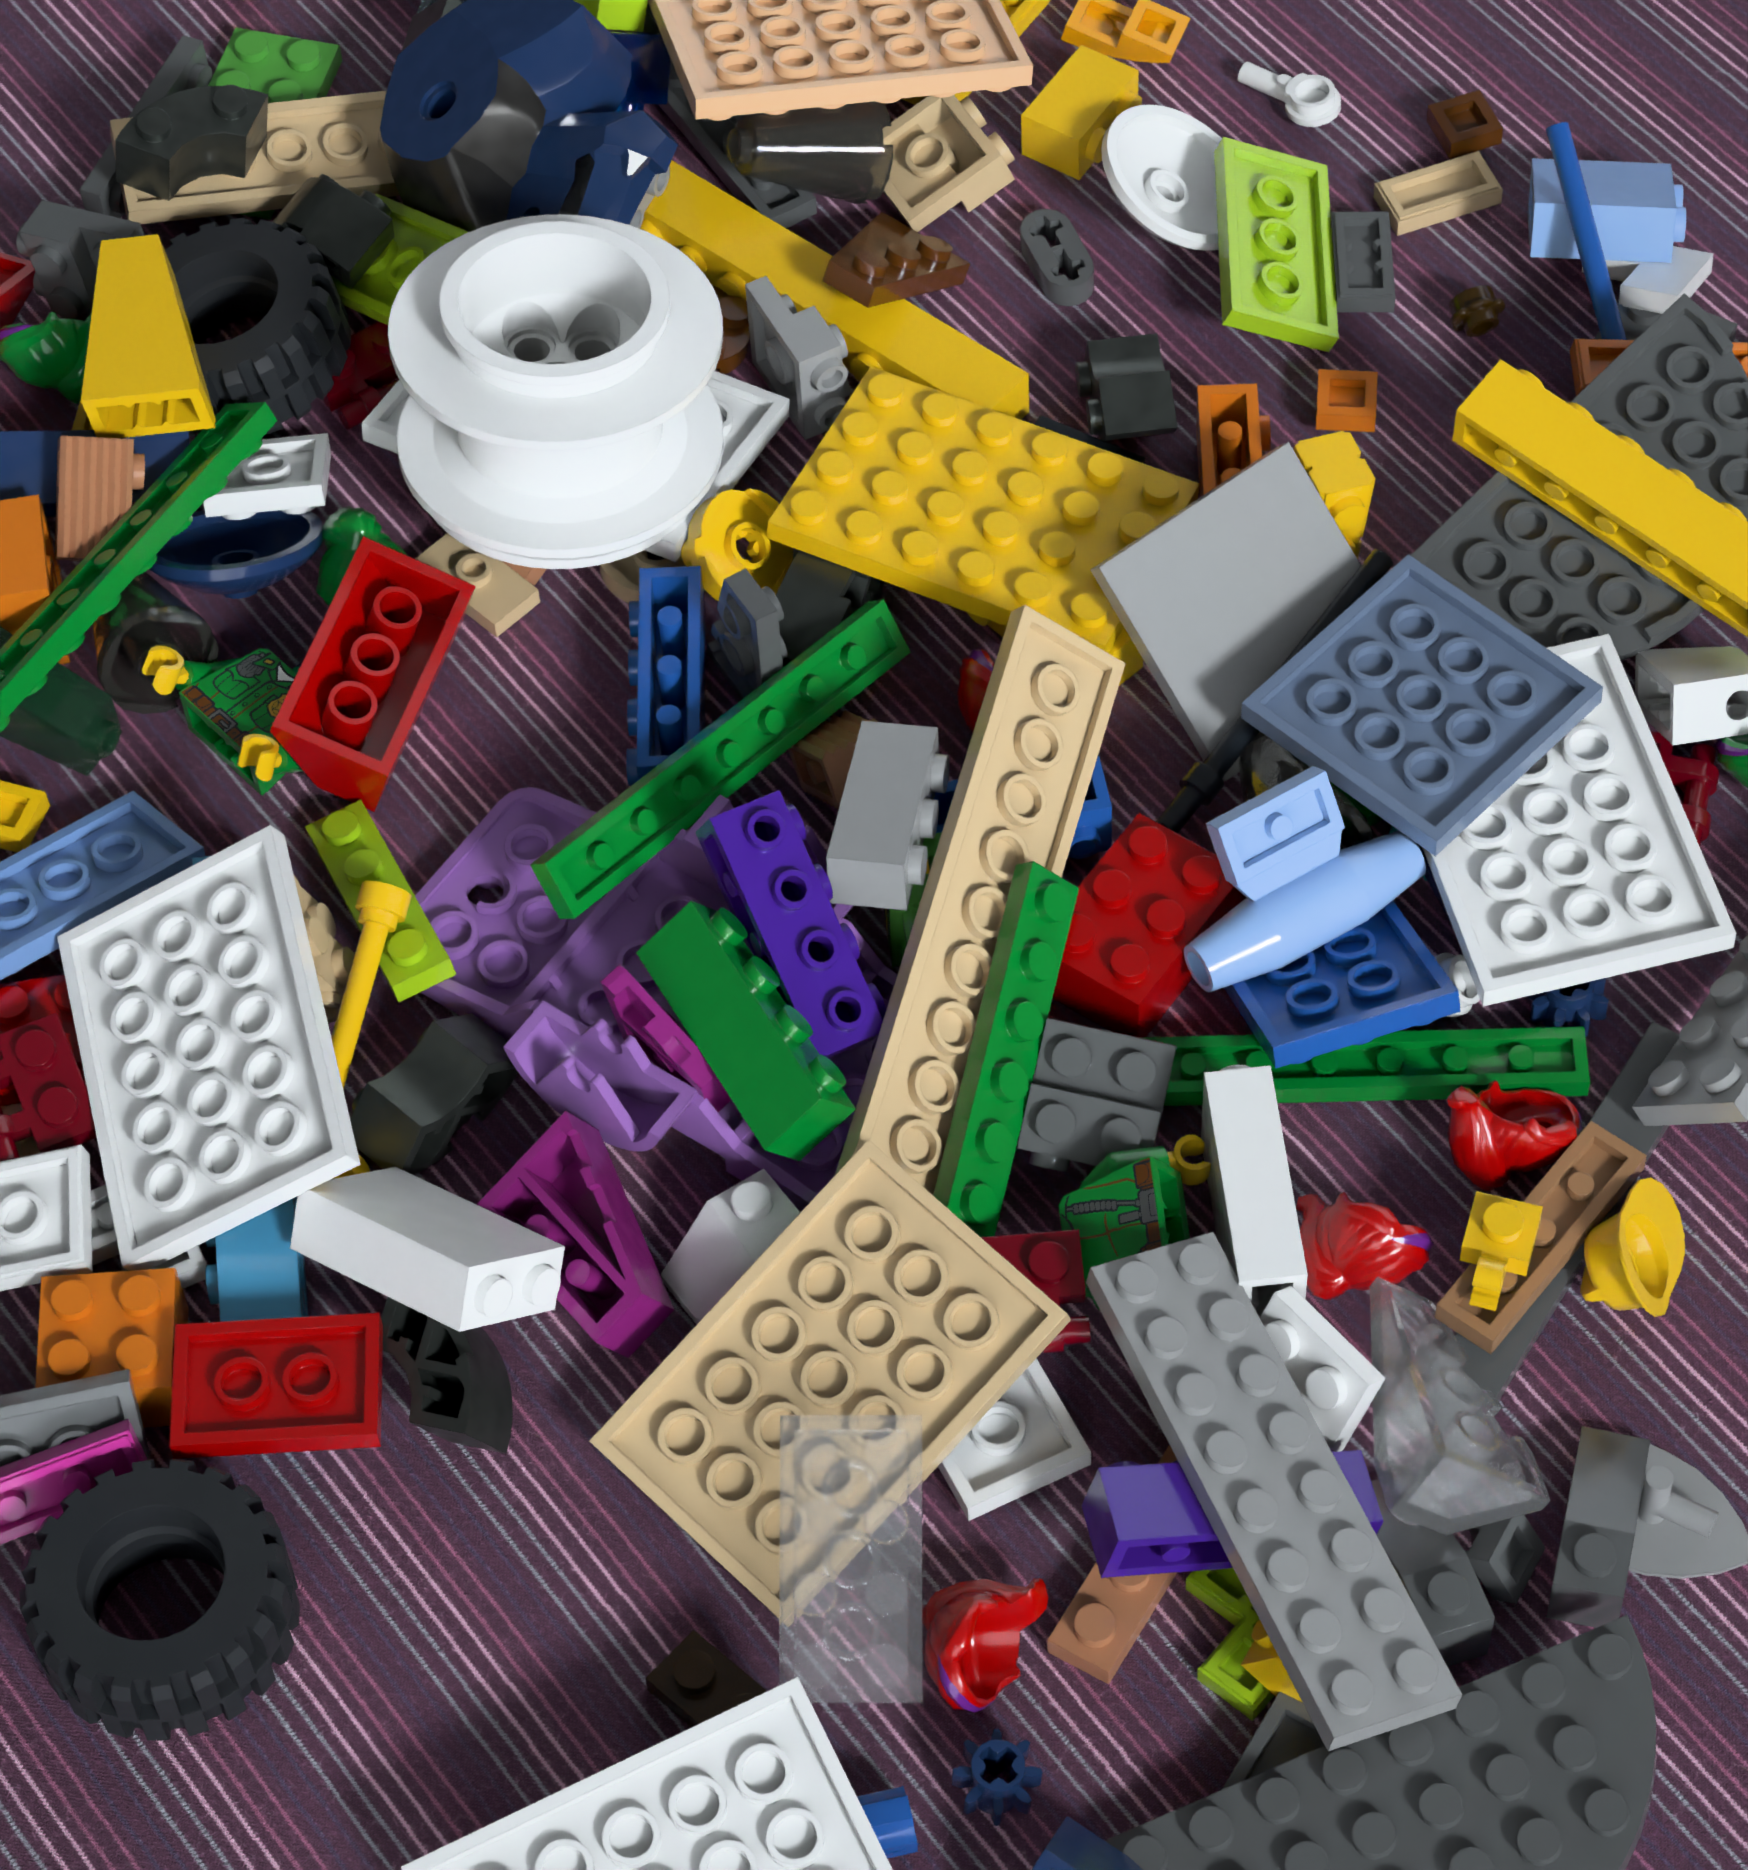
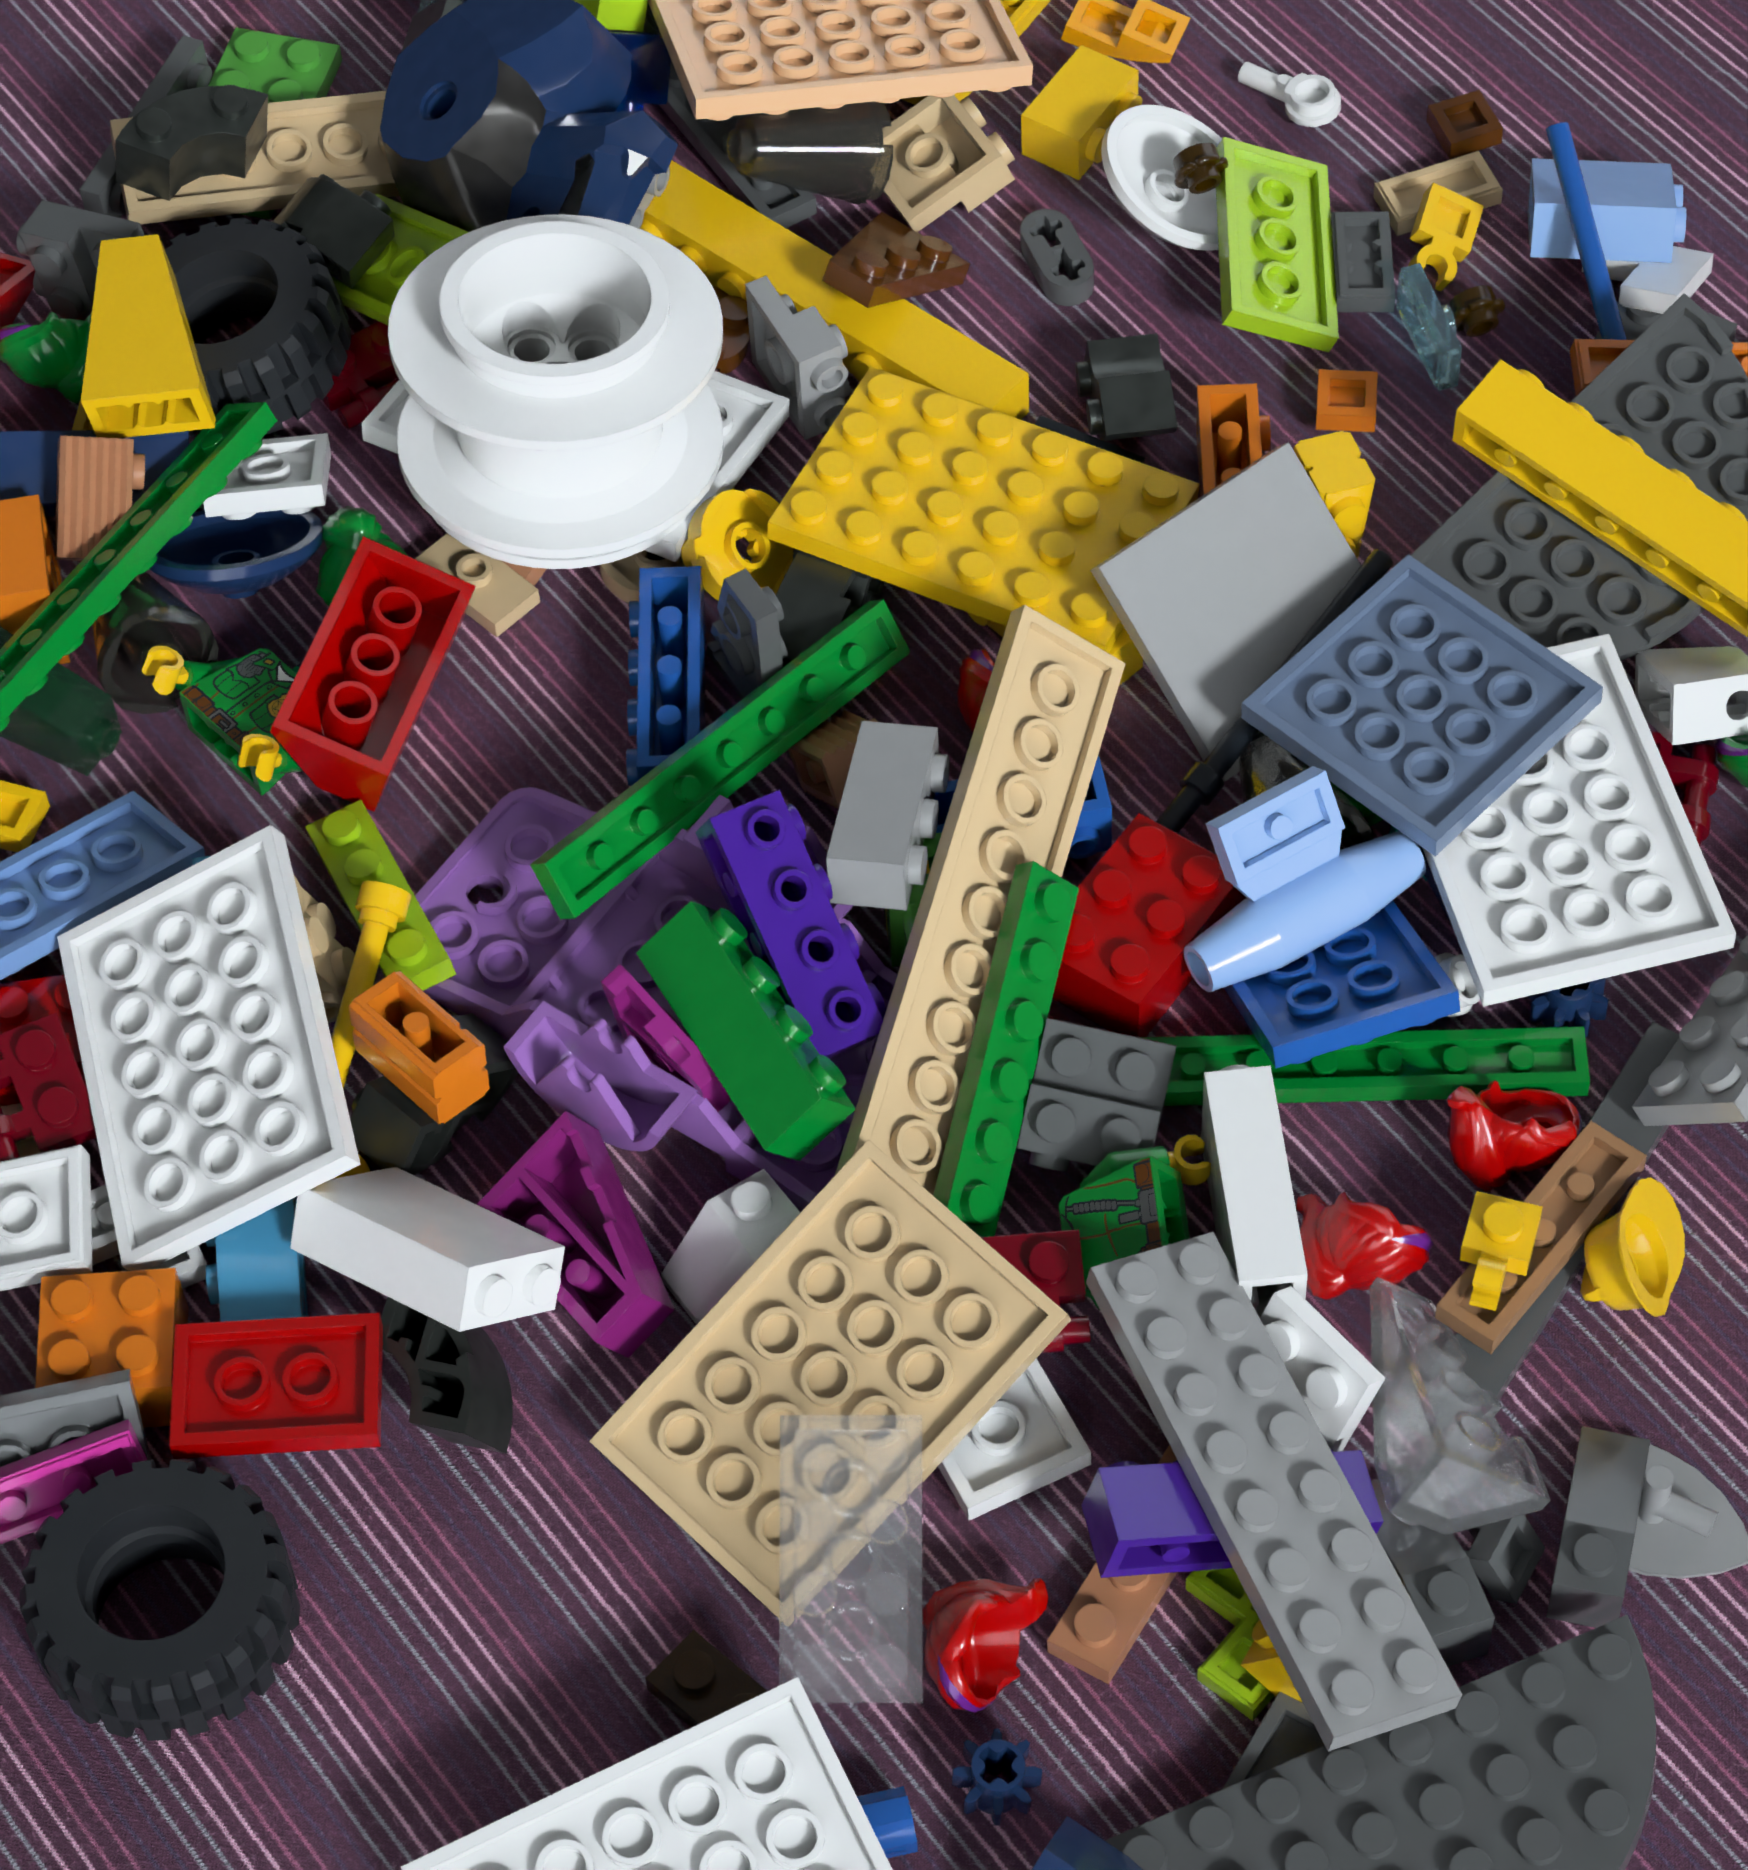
(419, 1047): none -> orange brick
(1199, 168): none -> dark brown plate
(1429, 326): none -> clear light blue plate
(1446, 230): none -> yellow plate

